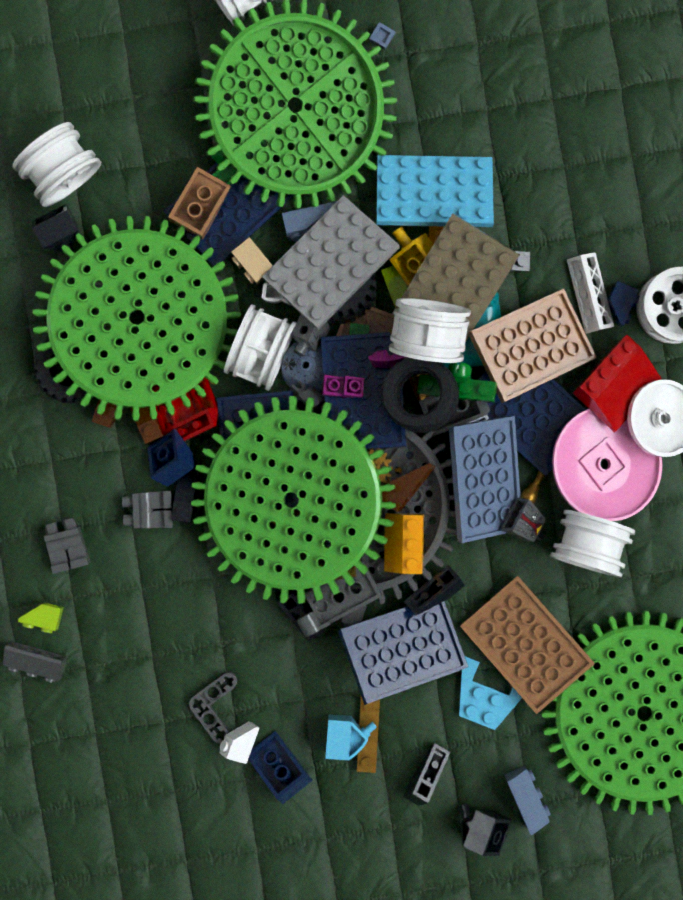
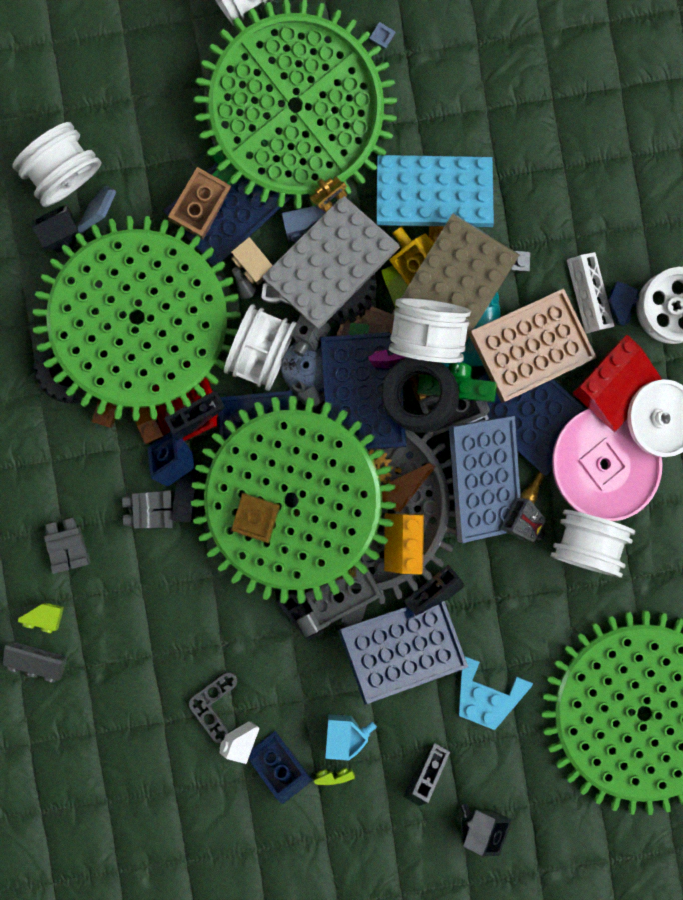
(97, 208): none -> sand blue tile
(192, 418): none -> black slope
(244, 286): none -> dark grey cone
(255, 518): none -> pearl gold tile
(327, 191): none -> pearl gold hips
(327, 777): none -> lime slope
(343, 386): magenta slope -> none
(368, 755): pearl gold plate -> none
(527, 644): medium nougat plate -> none
(528, 799): sand blue slope -> none

